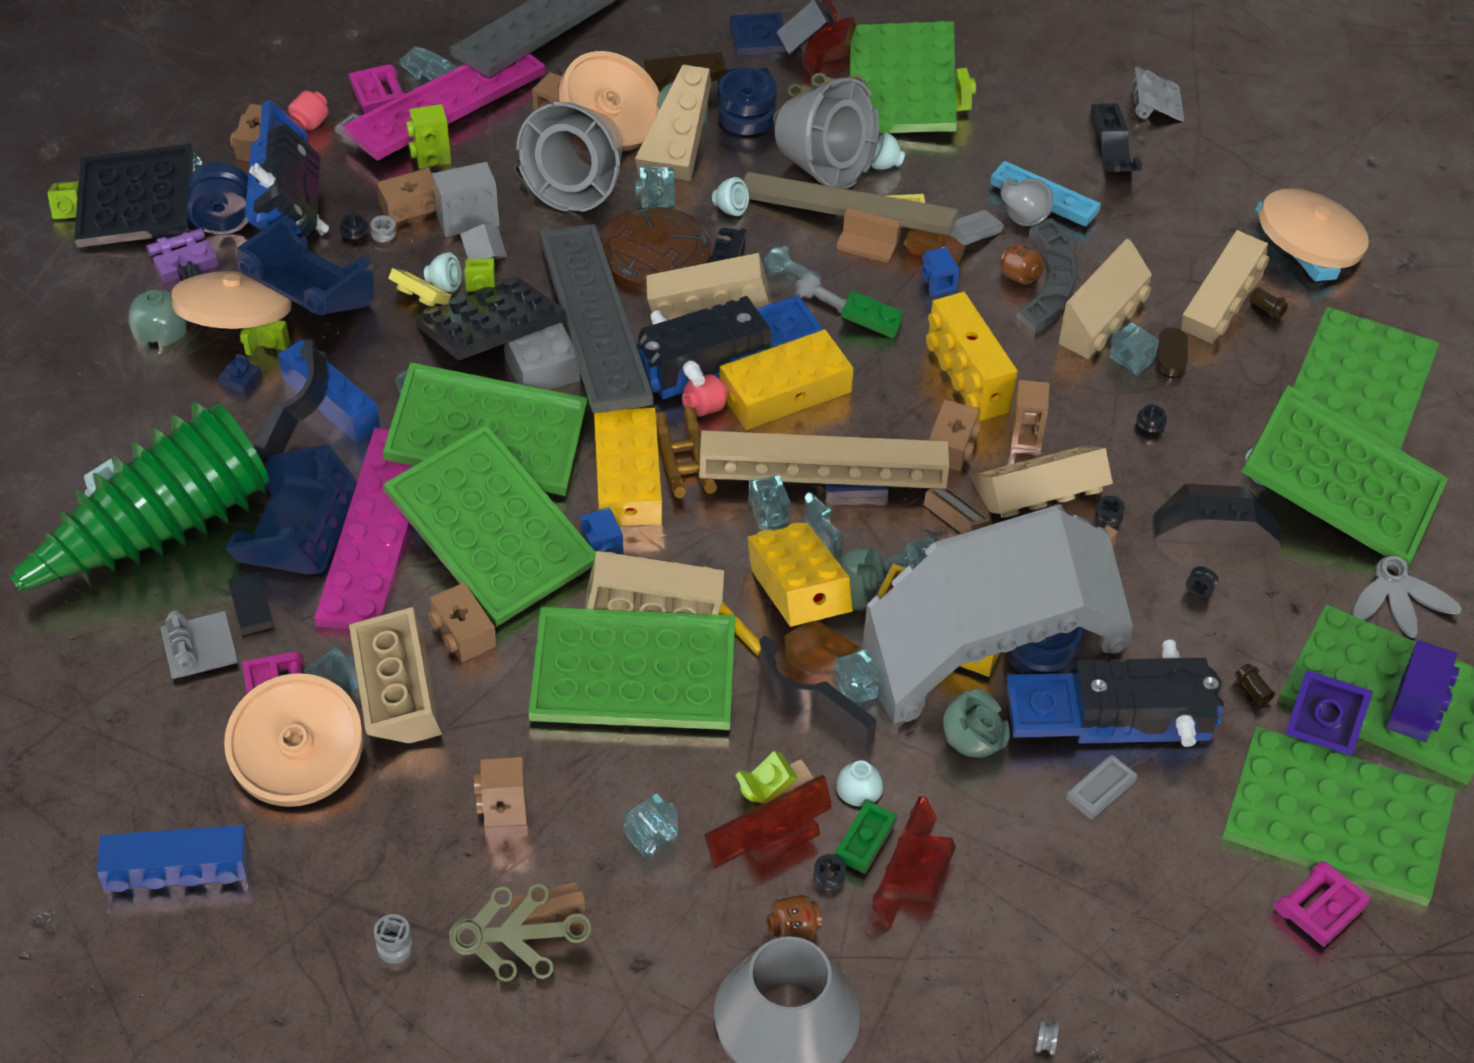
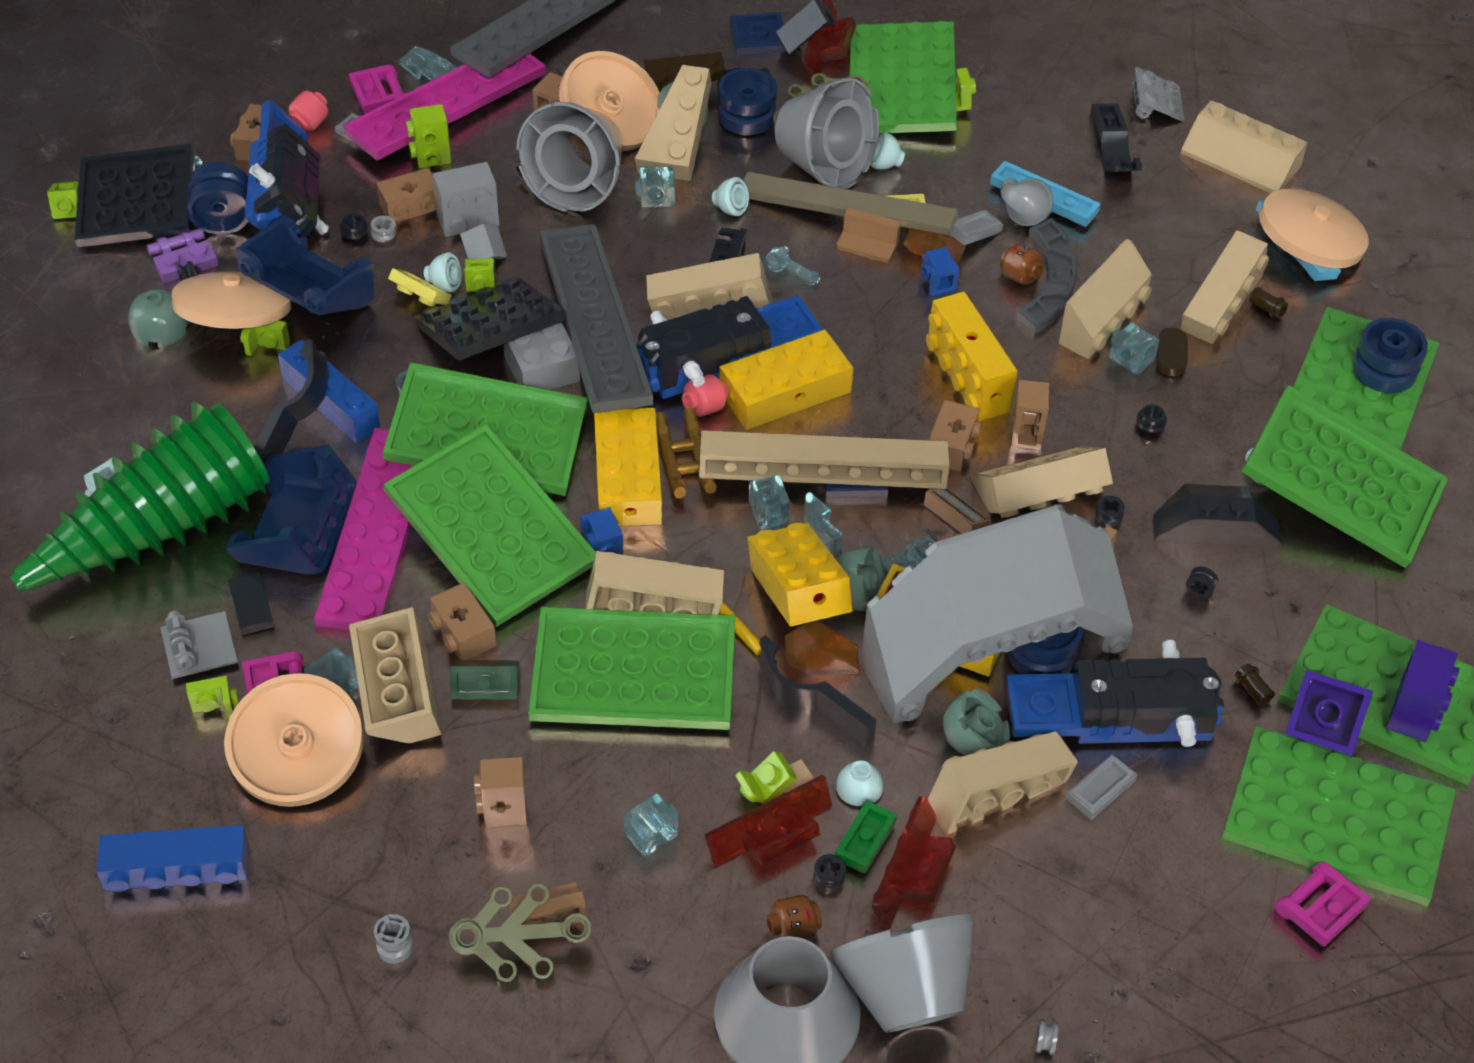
(212, 694): none -> lime bracket
(240, 375): dark blue tile -> none
(484, 679): none -> dark green panel
(652, 243): reddish brown dish -> none
(810, 285): light grey piece -> none
(857, 677): clear light blue brick -> none
(872, 314): green plate -> none
(911, 972): none -> light grey cone
(999, 778): none -> tan wedge
(1244, 147): none -> tan slope
(1390, 355): none -> dark blue wheel
(1397, 590): light grey plant -> none

